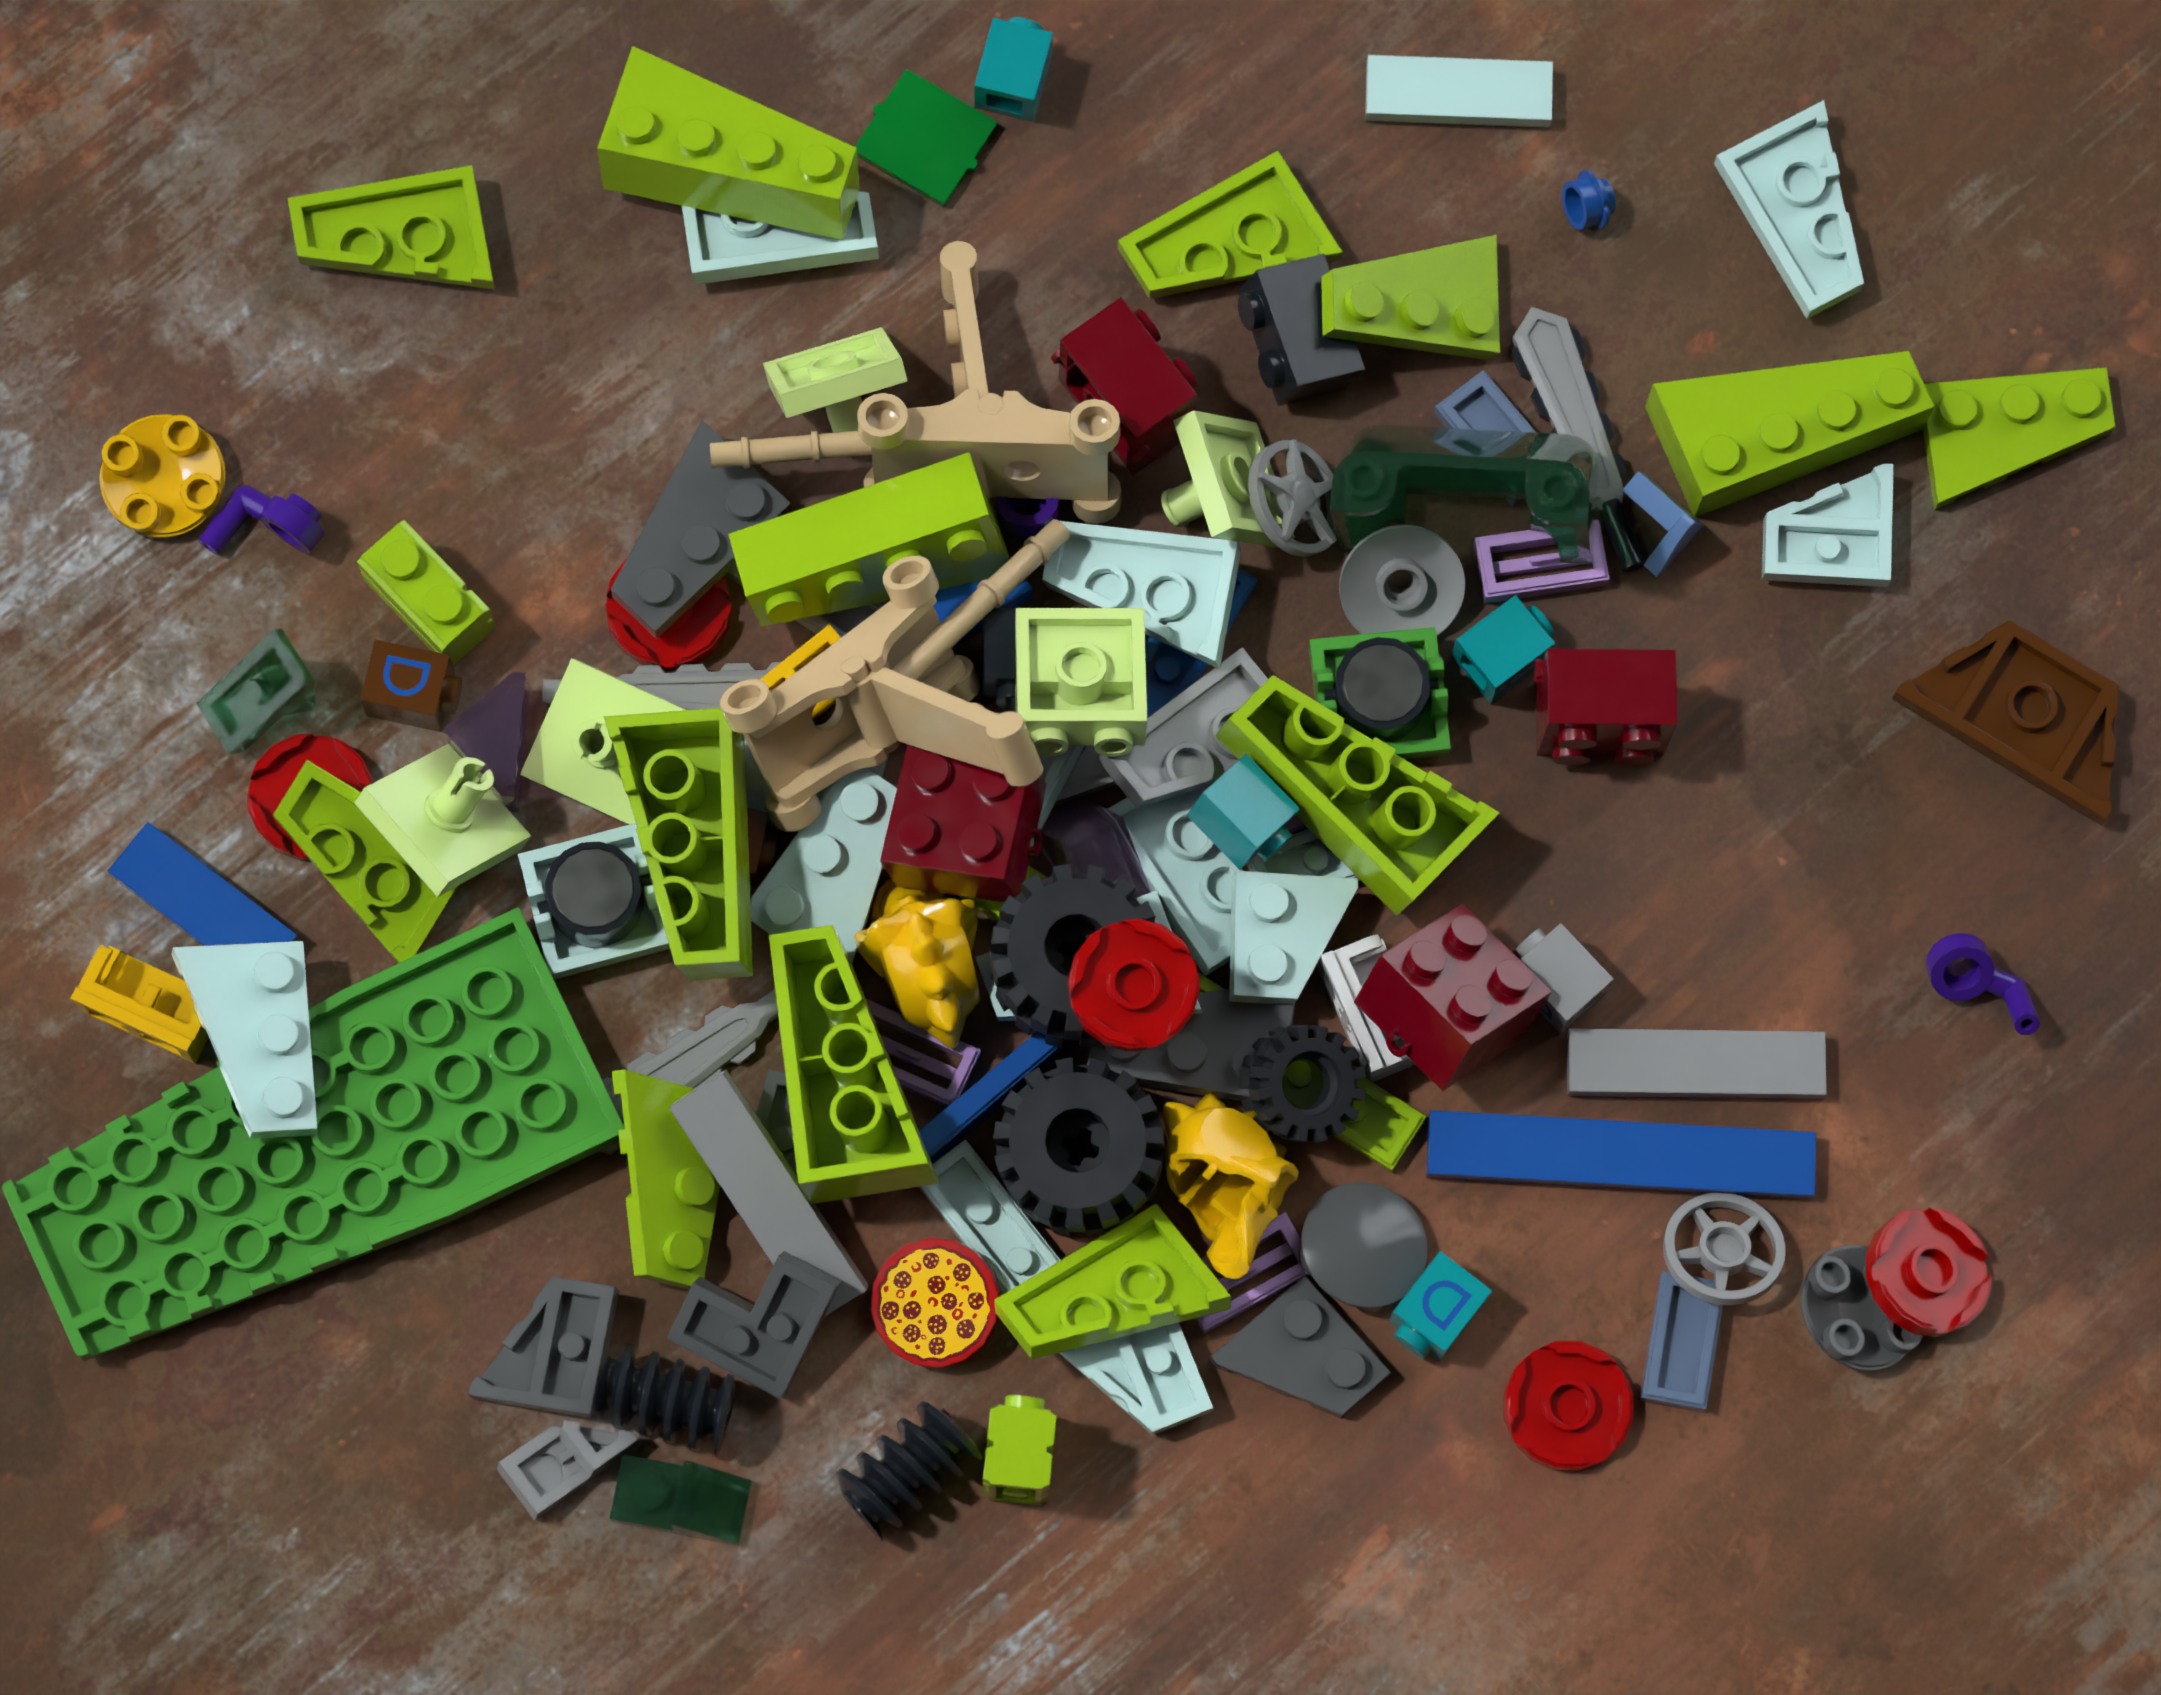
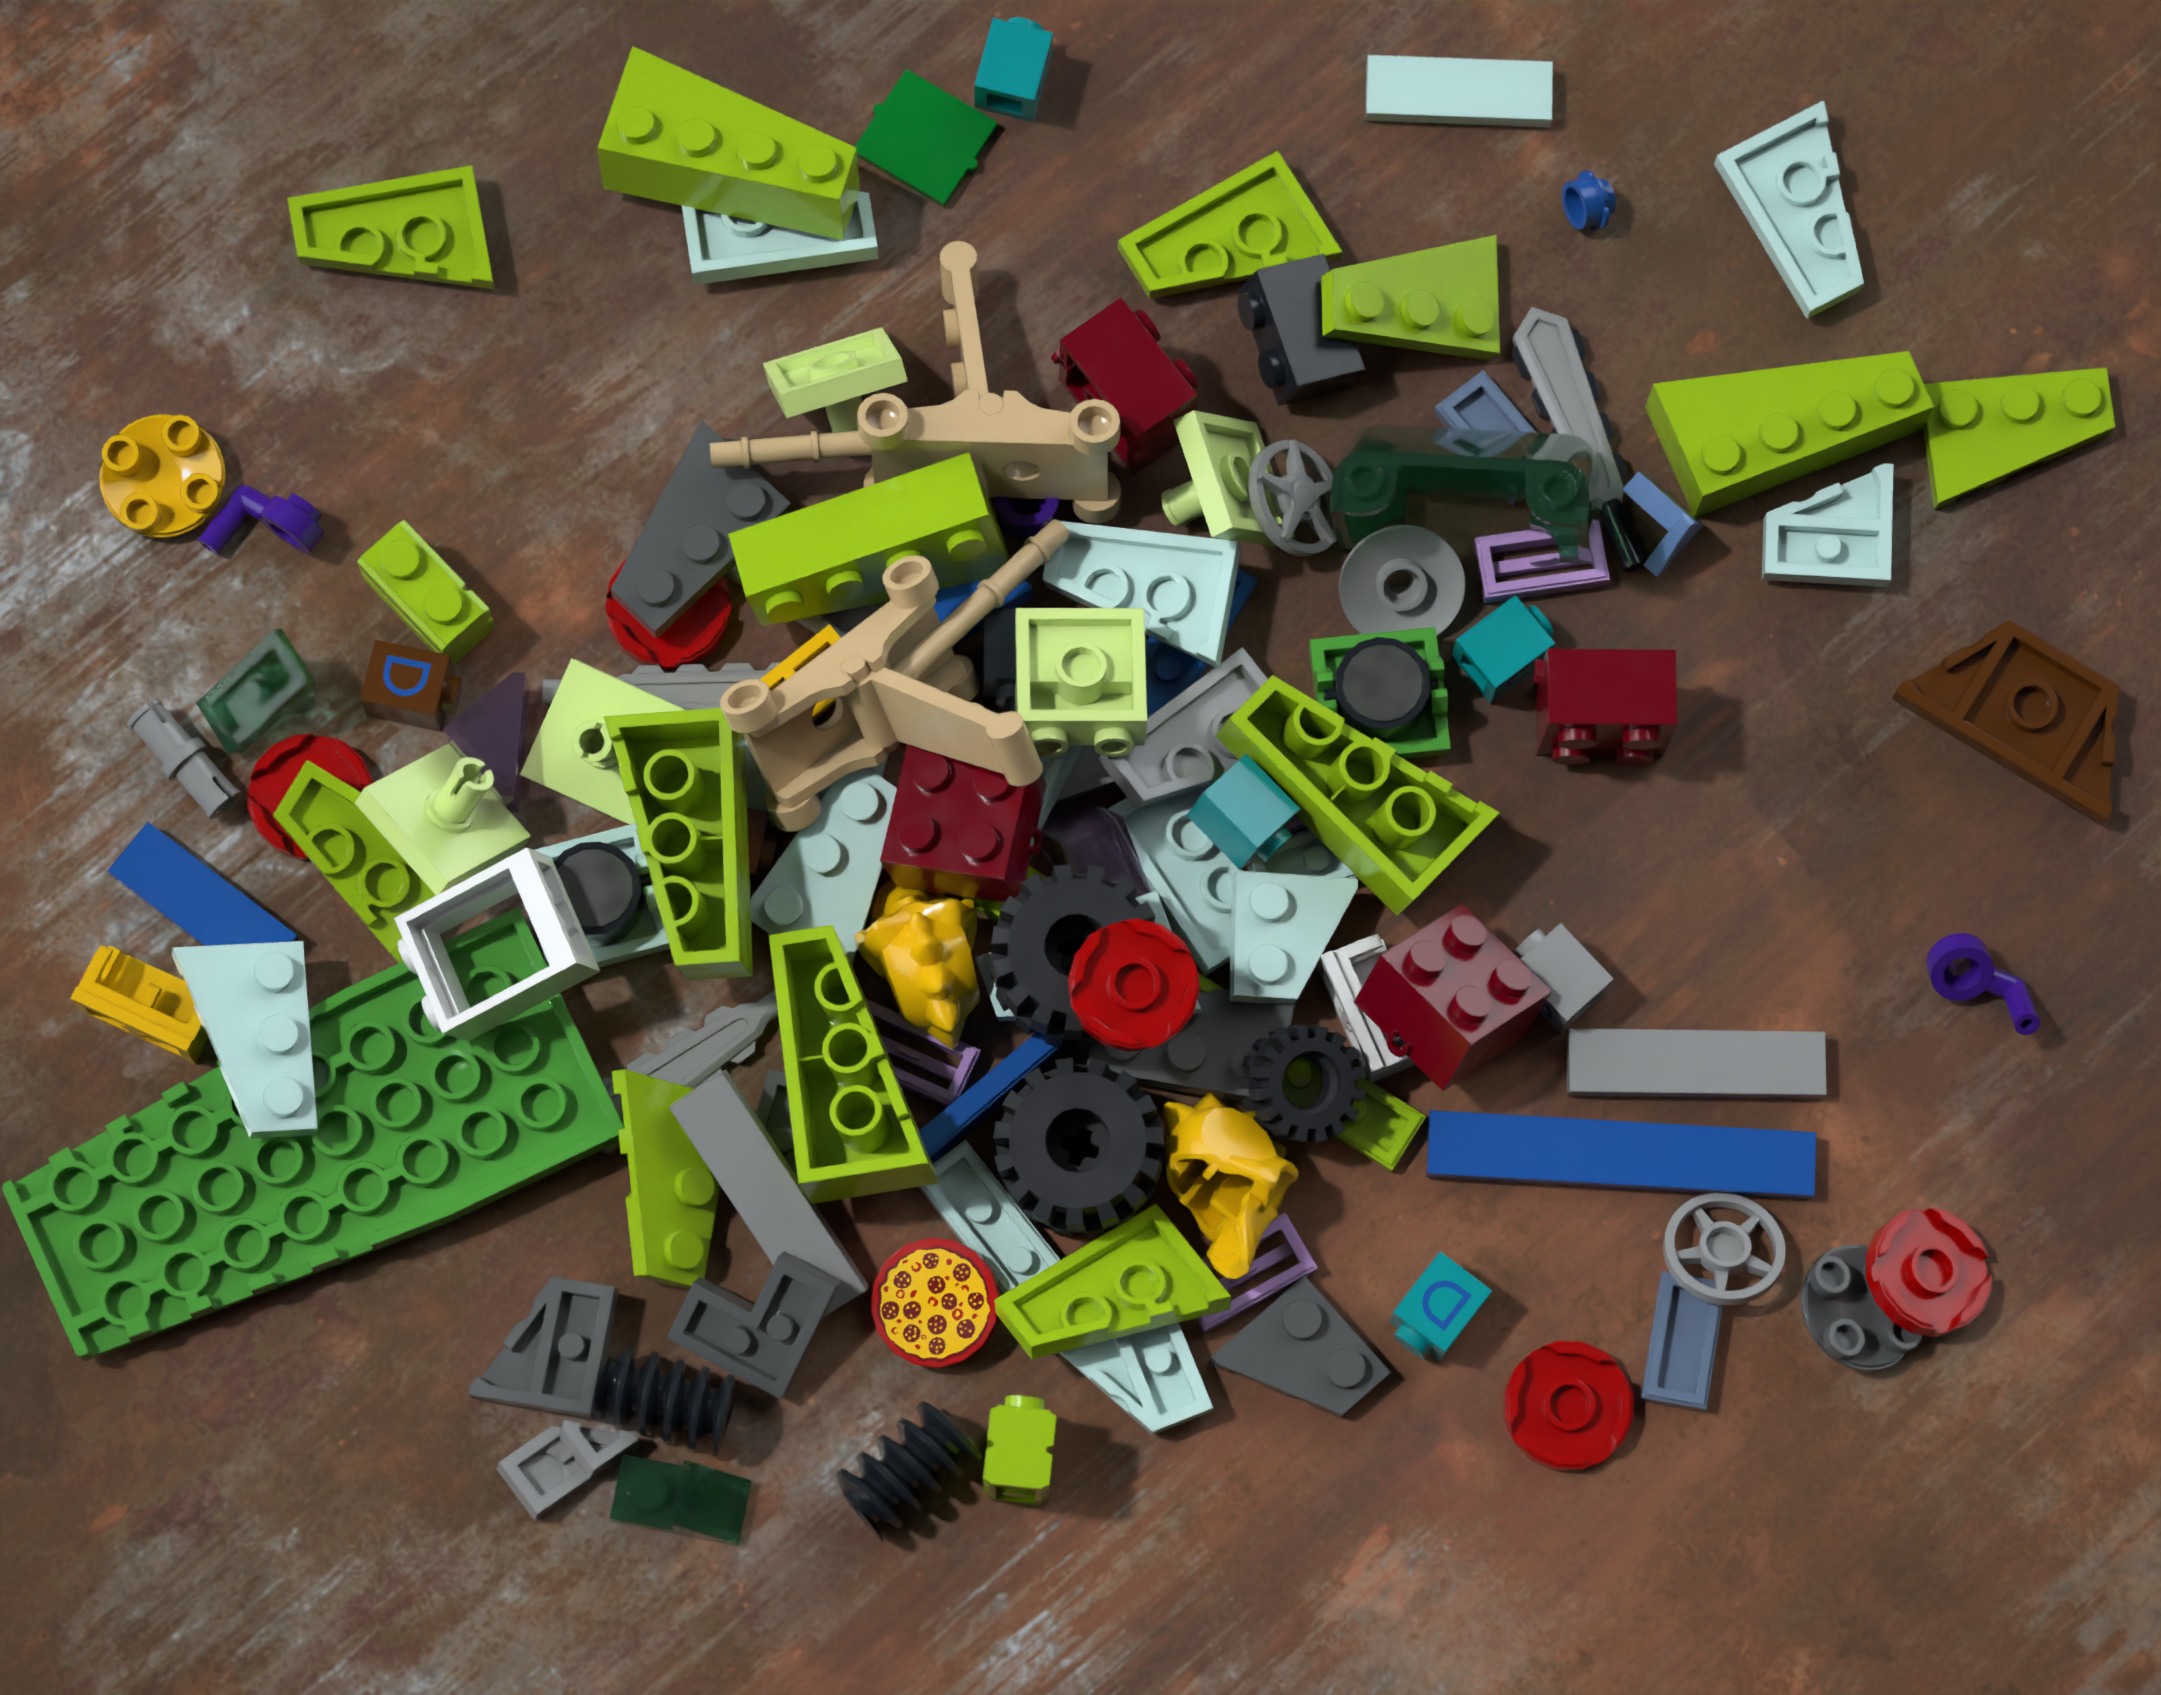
(184, 758): none -> light grey pin
(552, 918): none -> white window
(1363, 1245): dark grey dish -> none

